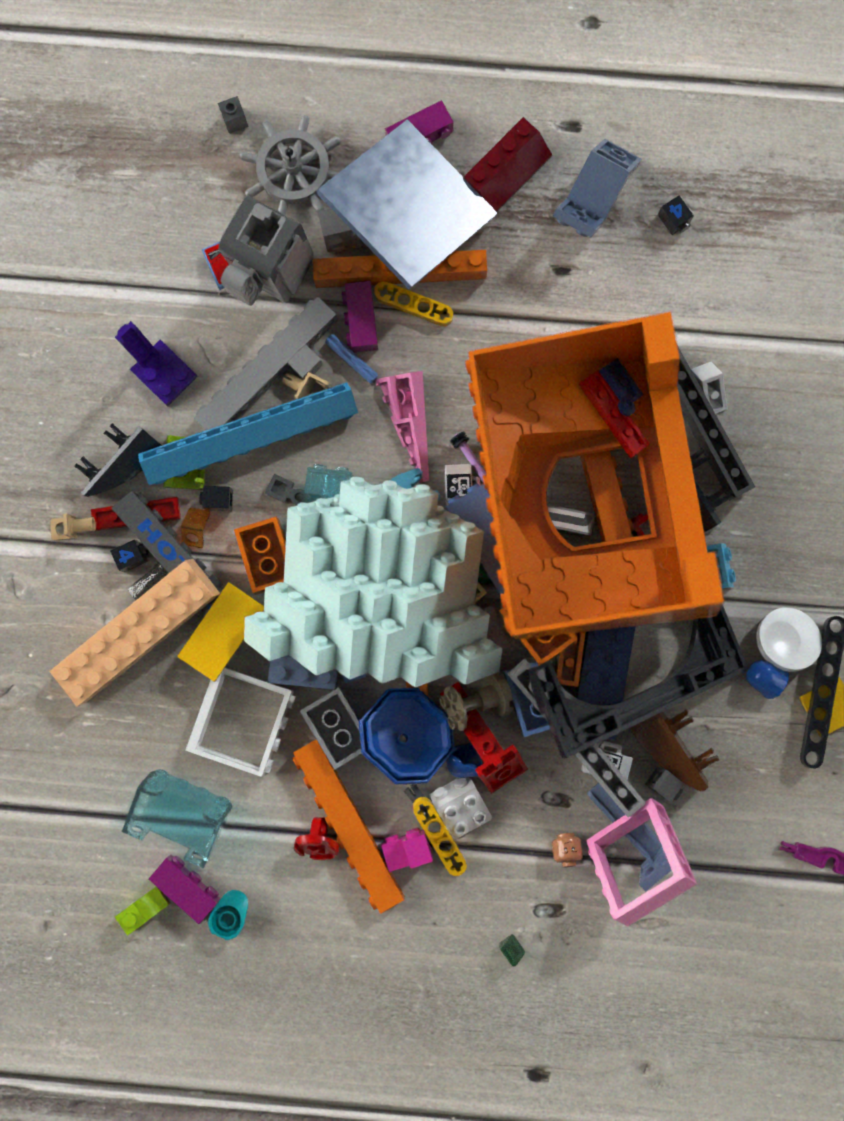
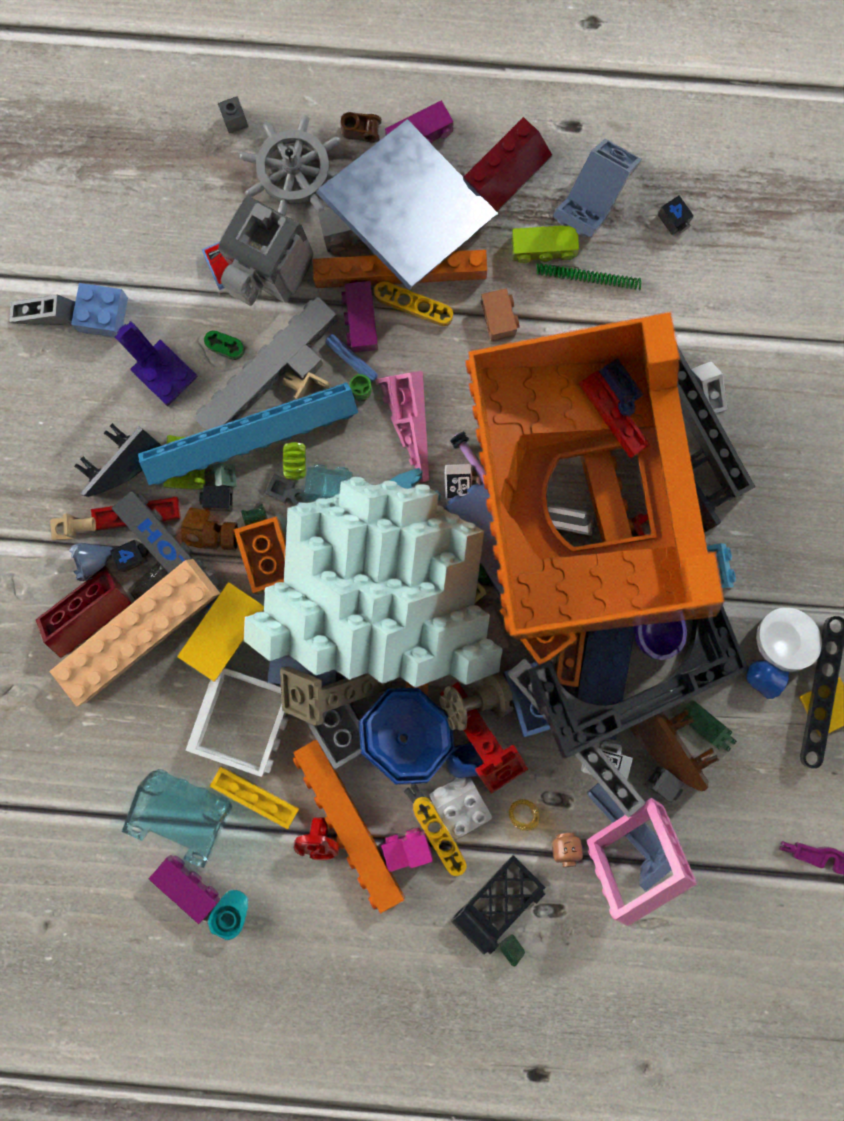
(42, 310): none -> dark grey slope
(82, 612): none -> dark red slope
(89, 559): none -> sand blue hat
(99, 310): none -> medium blue brick
(142, 910): lime arch -> none
(219, 535): none -> reddish brown wheel
(224, 475): none -> sand green tile
(225, 340): none -> green beam
(254, 515): none -> clear green bush
(254, 797): none -> yellow plate
(294, 460): none -> lime gear
(308, 699): none -> dark tan bracket
(360, 383): none -> bright green wheel
(361, 130): none -> reddish brown piece
(477, 927): none -> black piece
(499, 315): none -> nougat brick
(535, 812): none -> clear yellow piece
(544, 243): none -> lime brick
(580, 273): none -> green piece
(661, 640): none -> dark purple cylinder
(709, 727): none -> clear green hinge

